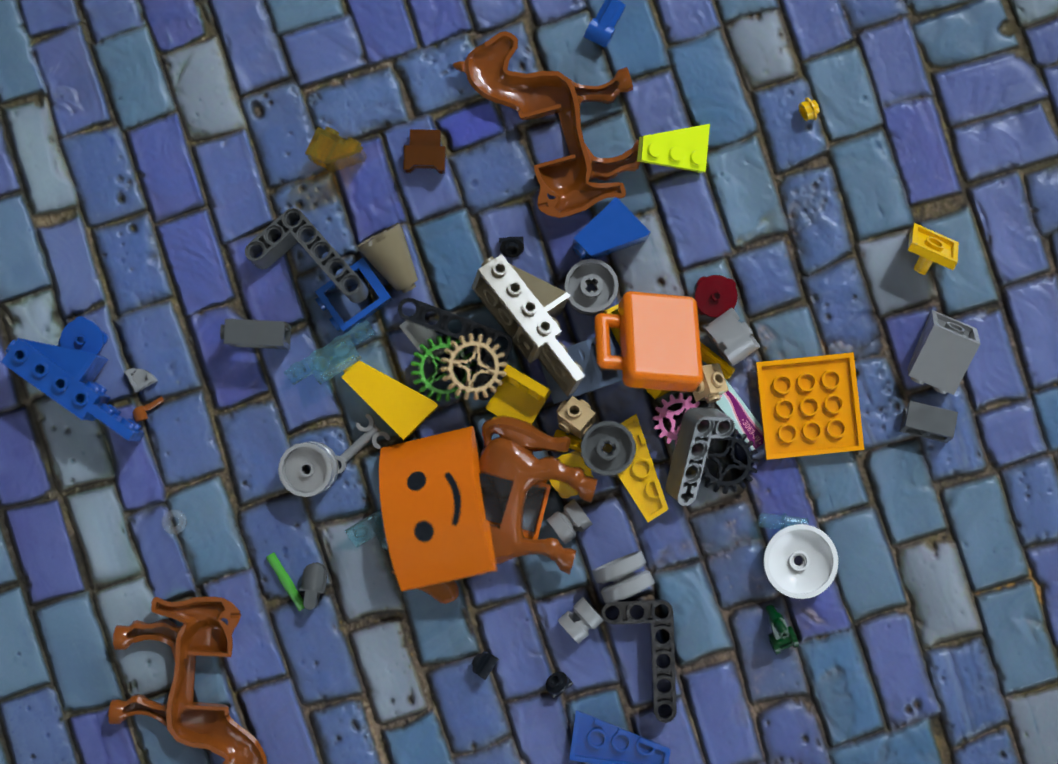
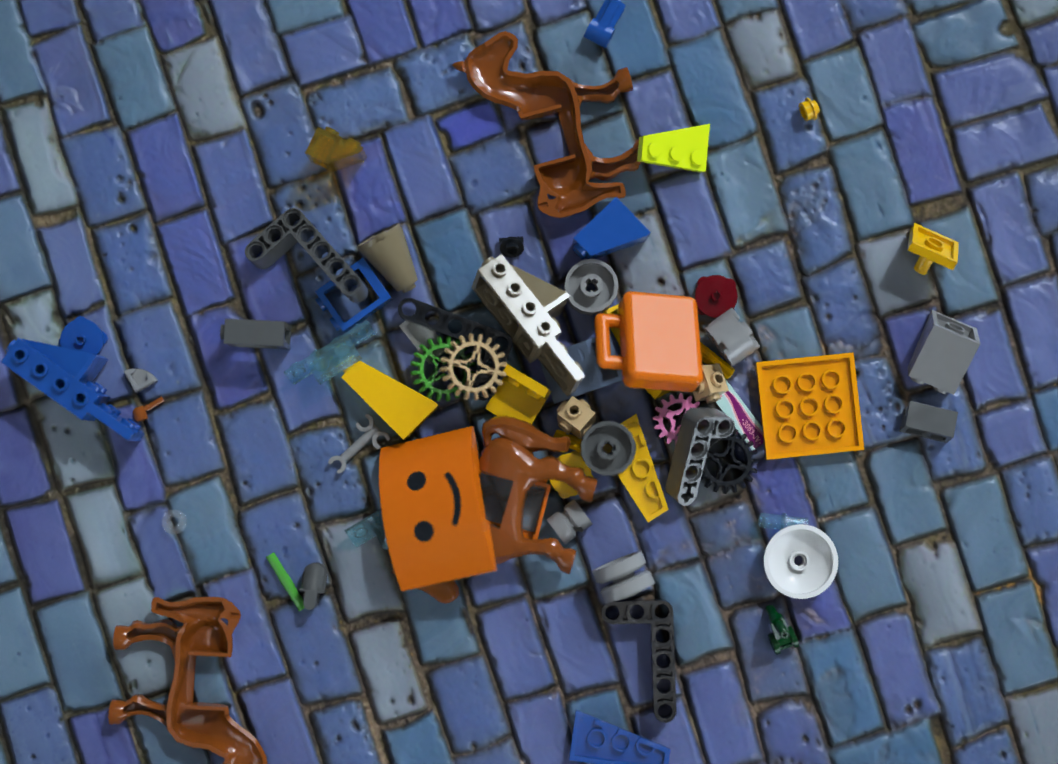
(295, 474): light grey wheel -> none
(424, 151): reddish brown piece -> none
(483, 664): black plate -> none
(558, 683): black plate -> none
(580, 620): light grey wheel -> none

